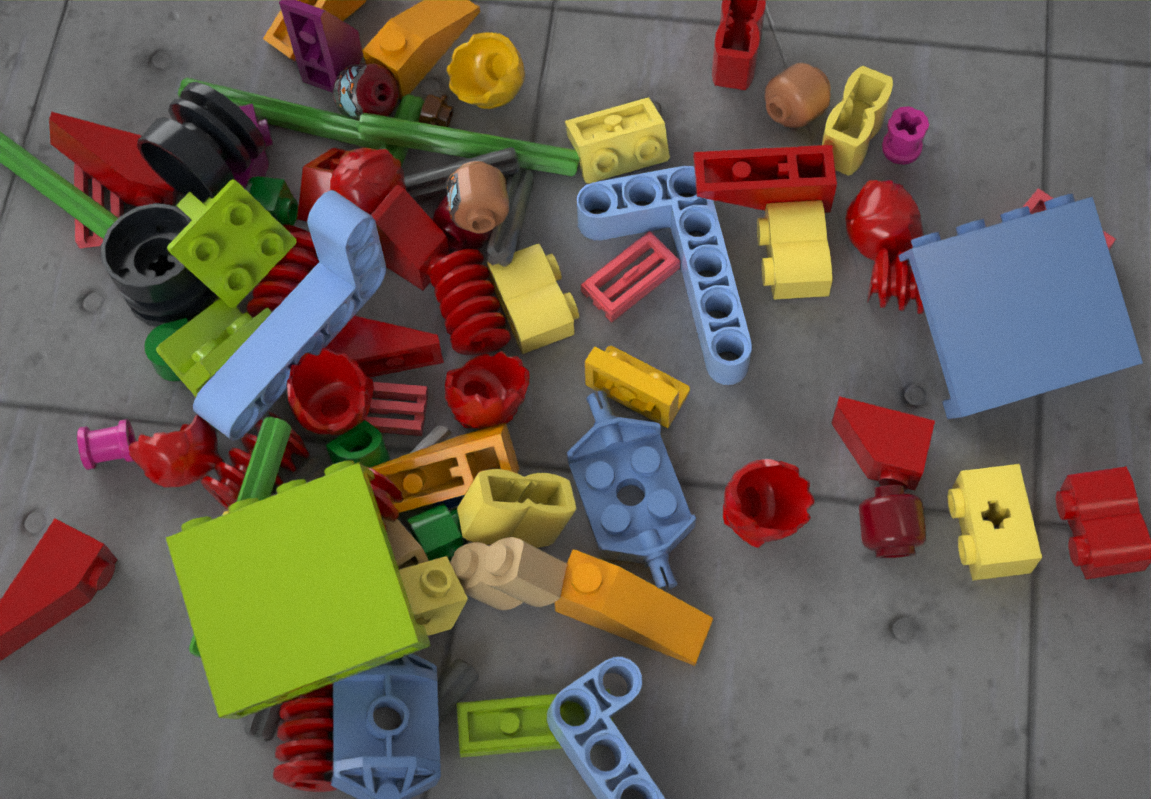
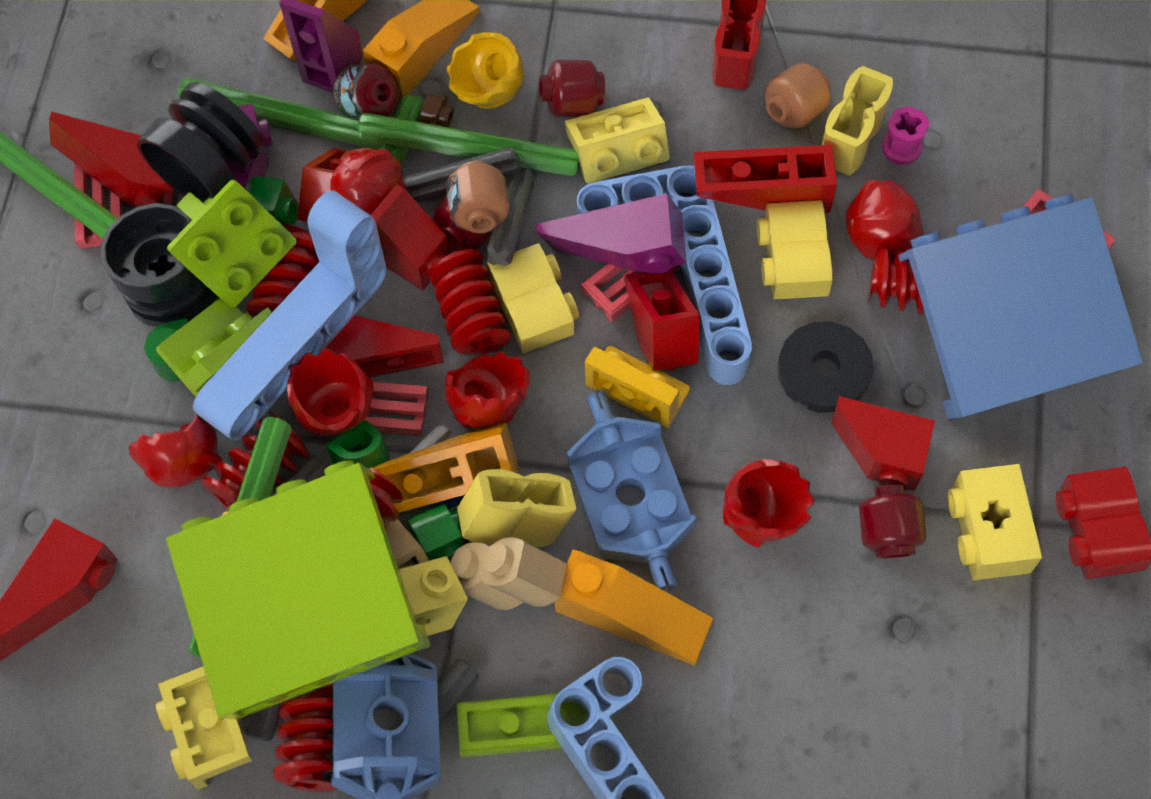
(105, 444): dark pink bush -> none
(203, 740): none -> light yellow bracket
(572, 88): none -> dark red head
(631, 235): none -> magenta slope
(663, 320): none -> red slope
(830, 342): none -> black tile

